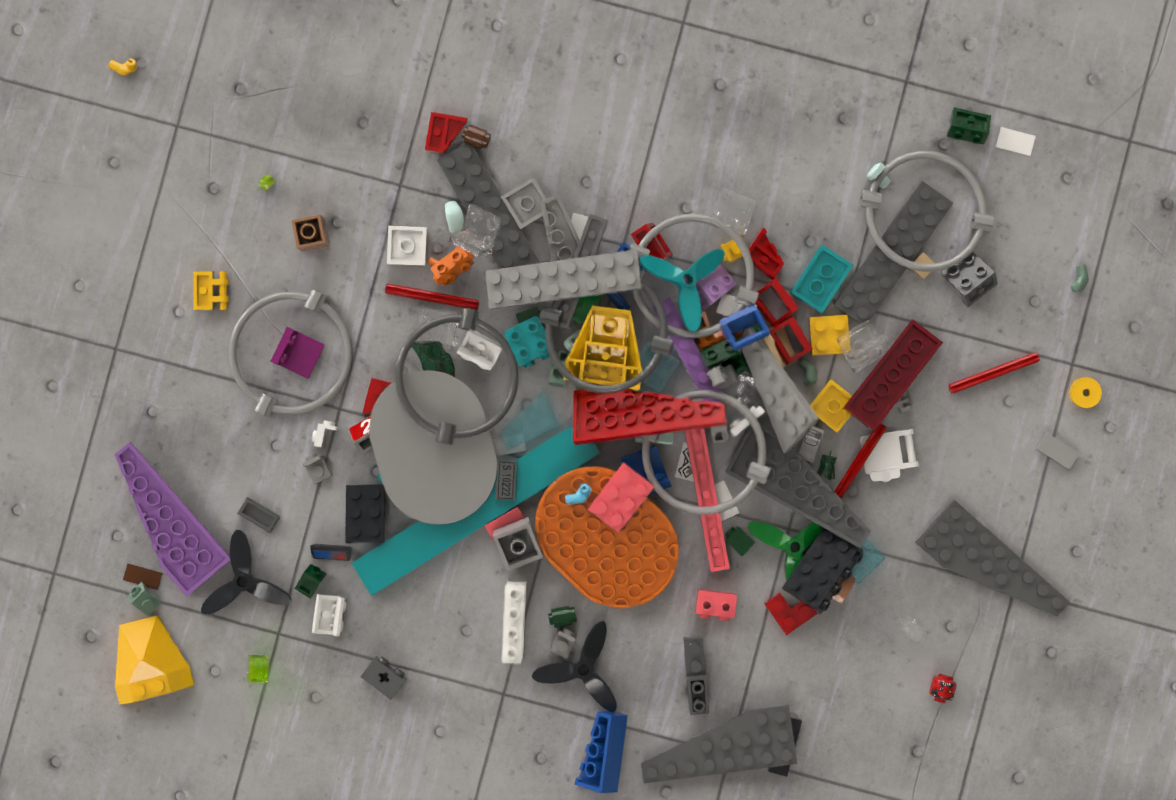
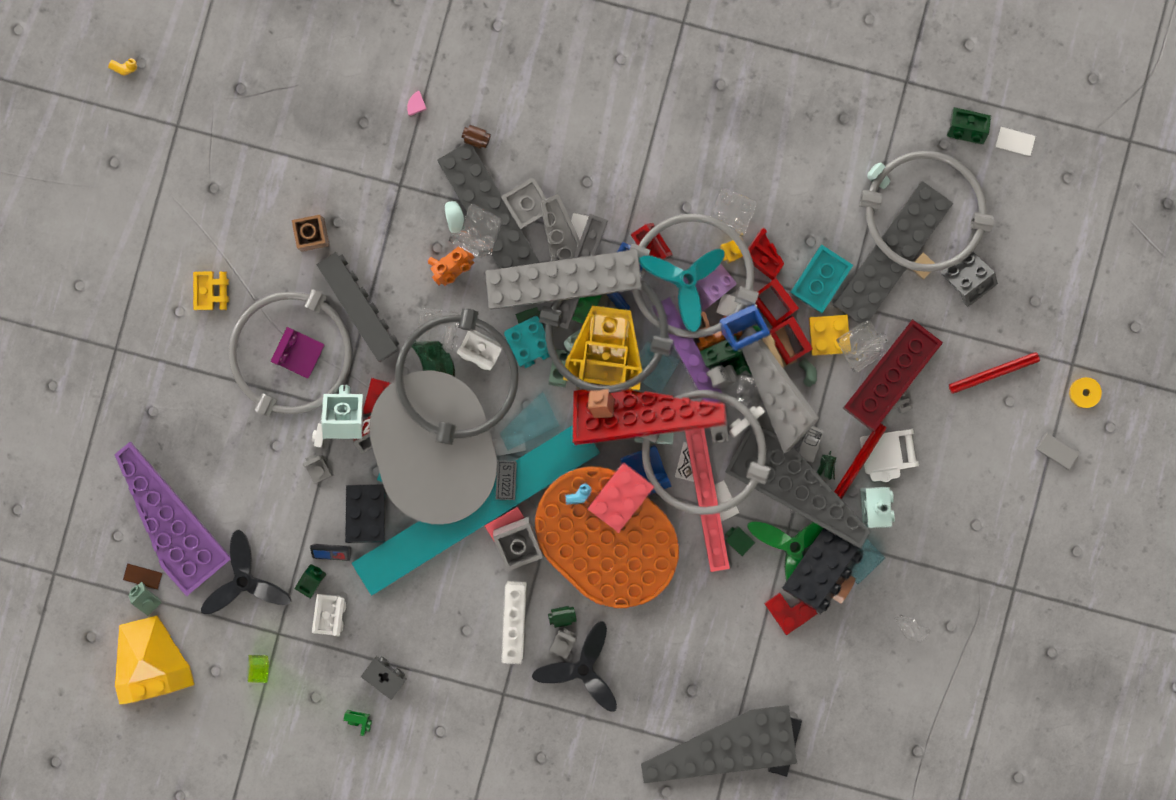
(258, 515): dark grey tile -> none
(266, 182): lime plate -> none
(342, 415): none -> light aqua brick
(355, 718): none -> green bracket
(358, 307): none -> dark grey brick
(407, 245): white plate -> none
(416, 104): none -> bright pink tile
(430, 296): red axle -> none
(443, 131): red wing -> none
(601, 403): none -> nougat brick
(604, 753): blue wedge -> none
(696, 675): dark grey slope -> none
(715, 604): coral brick -> none
(829, 405): yellow plate -> none
(877, 507): none -> light aqua brick
(942, 688): red head -> none
(974, 552): dark grey wing -> none
(1082, 279): sand green arm -> none

